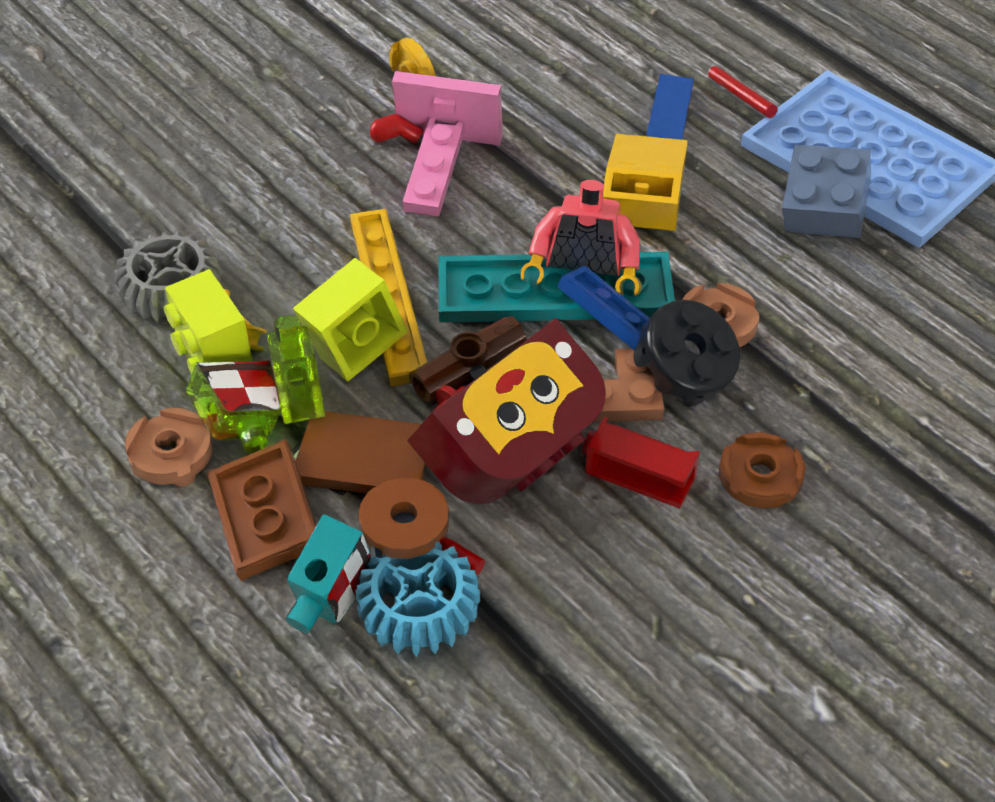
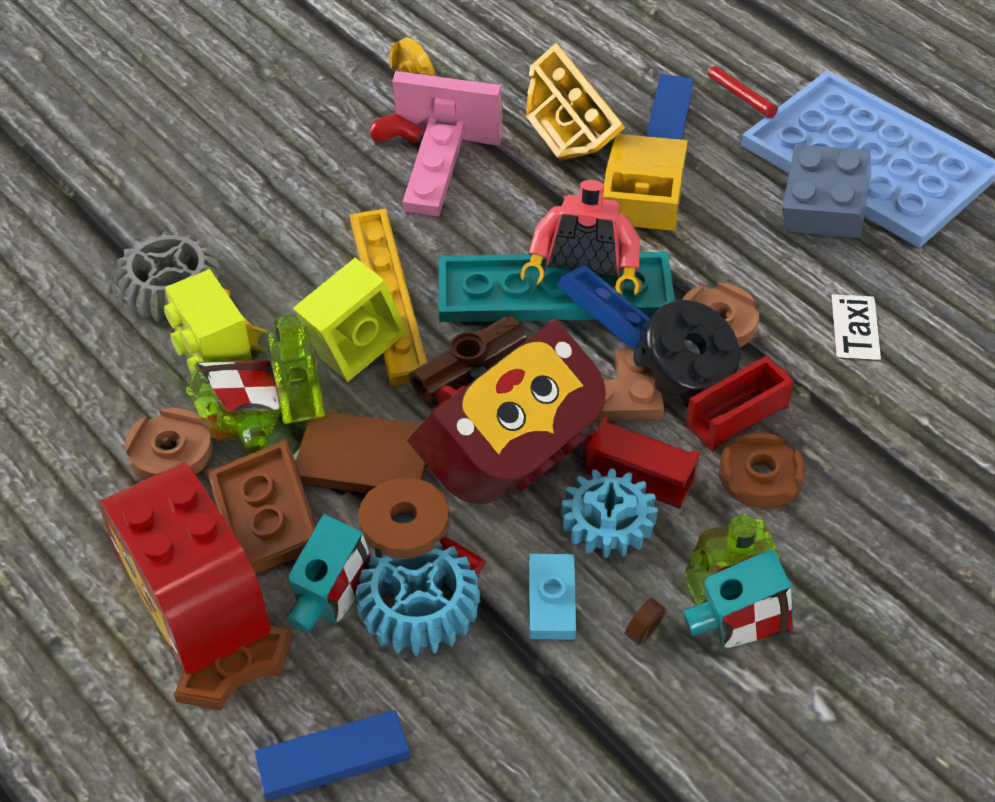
(186, 567): none -> red brick
(218, 681): none -> dark orange tile
(331, 755): none -> blue tile
(552, 597): none -> medium azure plate
(568, 107): none -> yellow wedge
(631, 513): none -> medium azure gear
(645, 621): none -> reddish brown tile
(724, 548): none -> clear neon green torso
(745, 602): none -> teal torso
(761, 379): none -> red window
(855, 327): none -> white sticker

